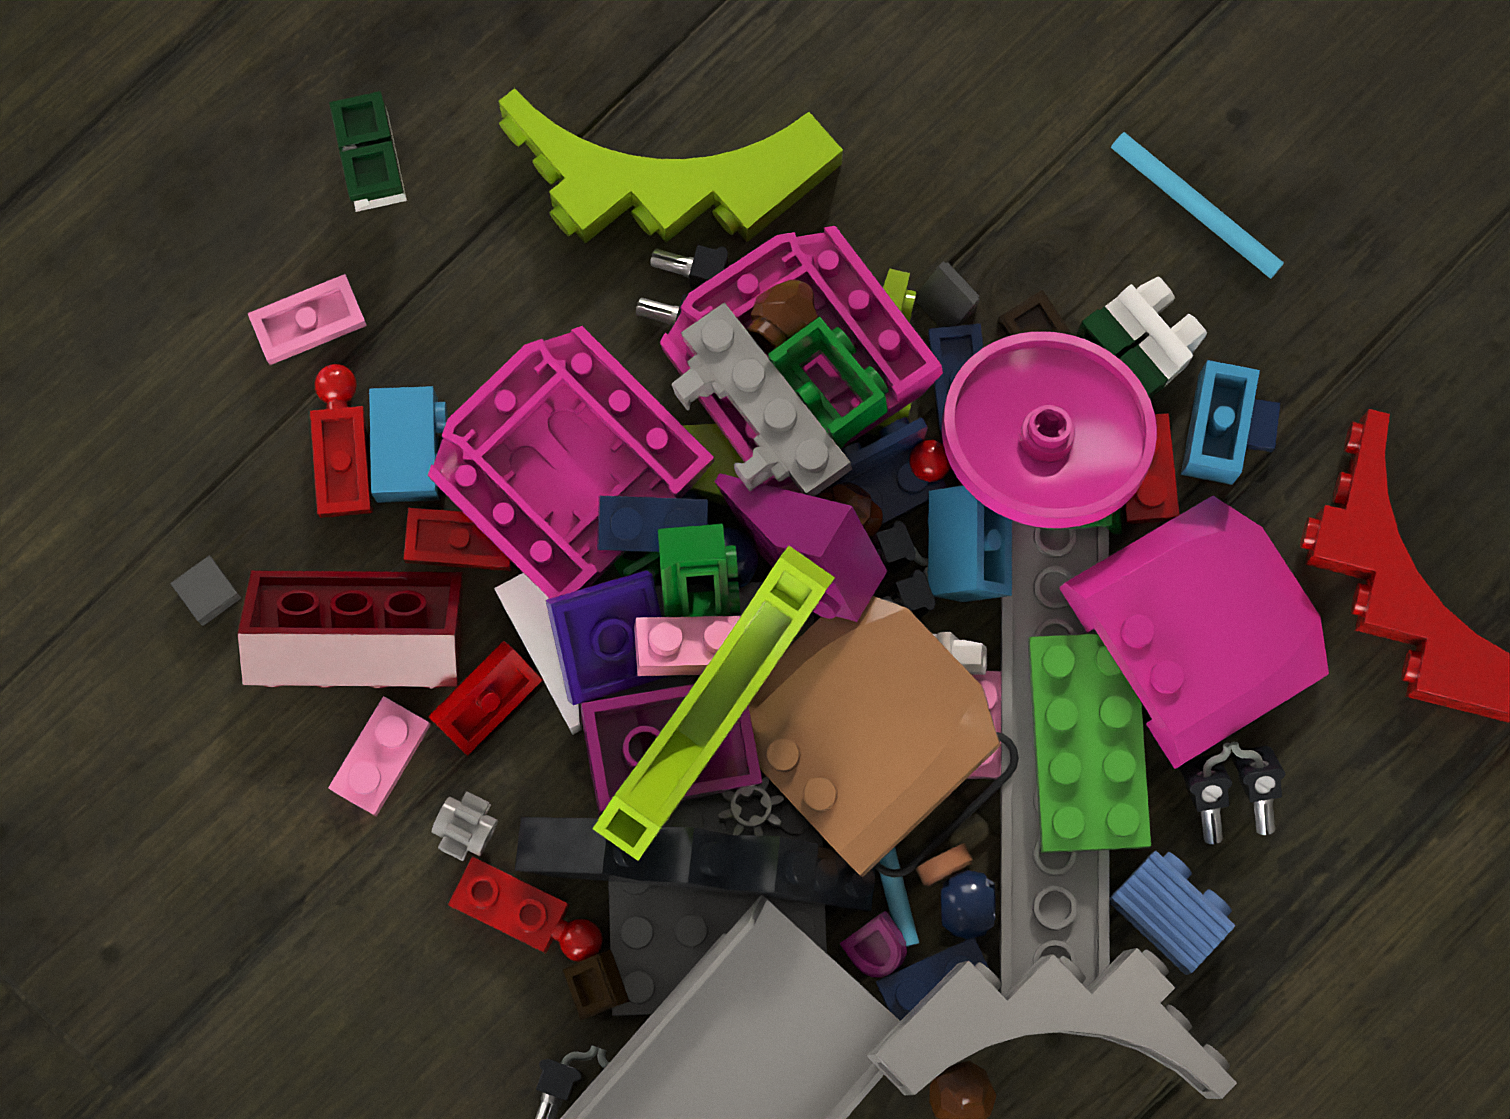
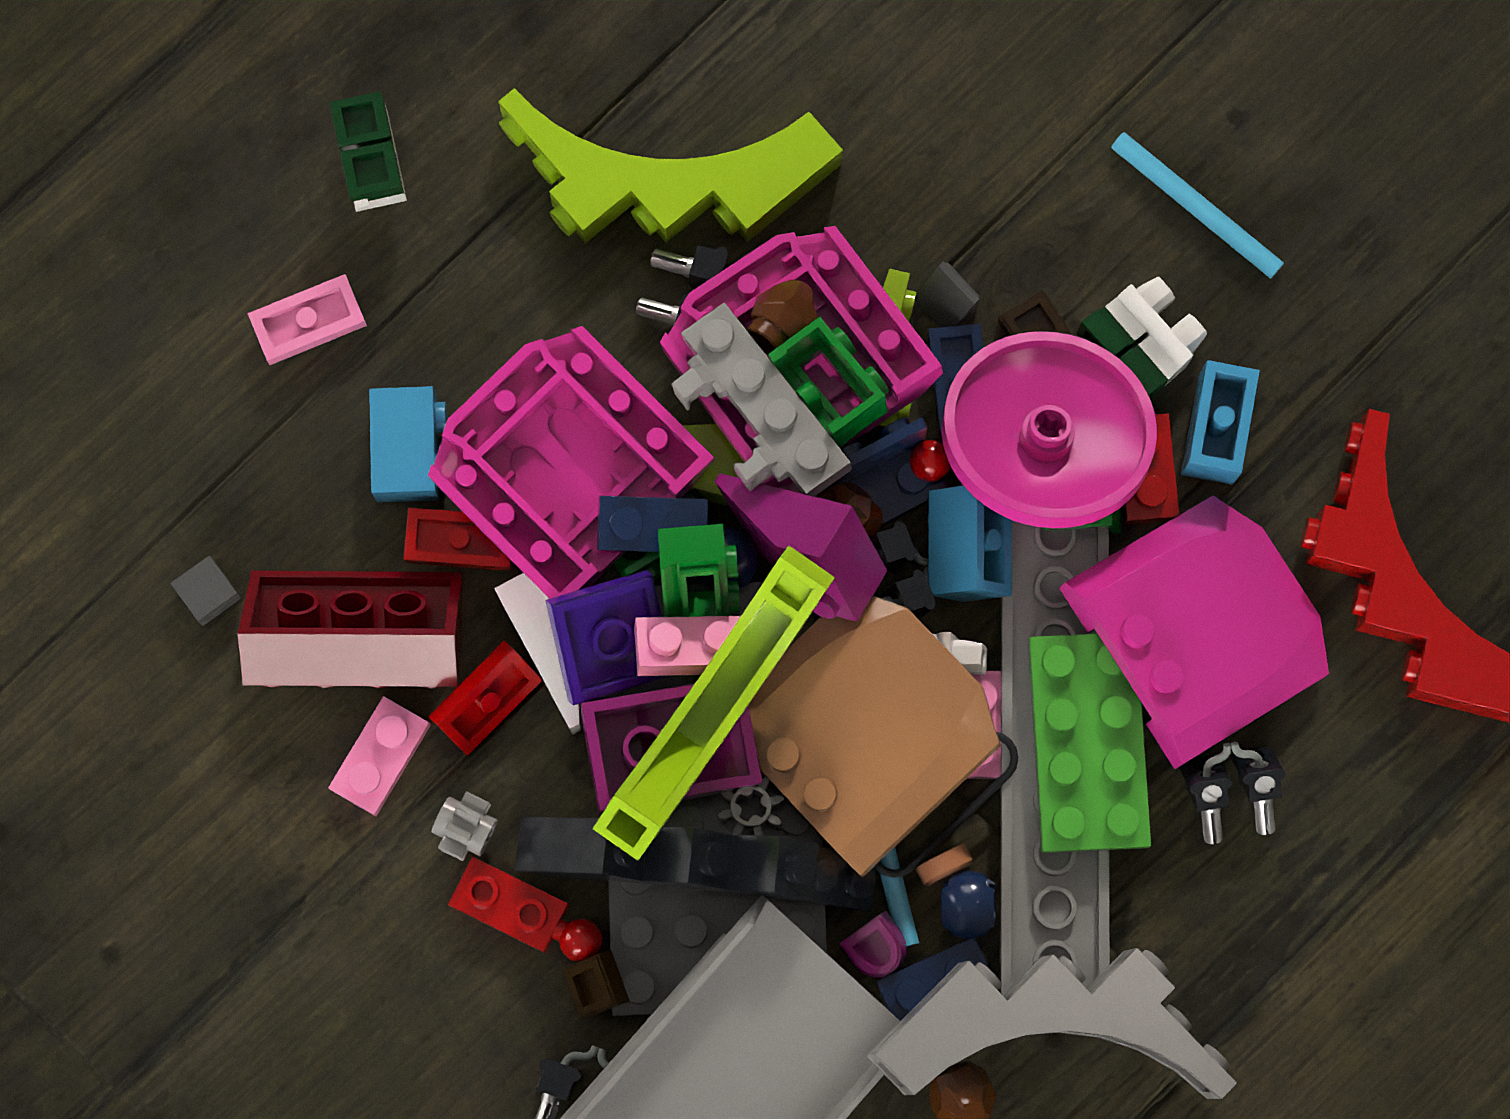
(340, 446): red plate -> none
(1172, 911): medium blue brick -> none
(1263, 426): dark blue piece -> none

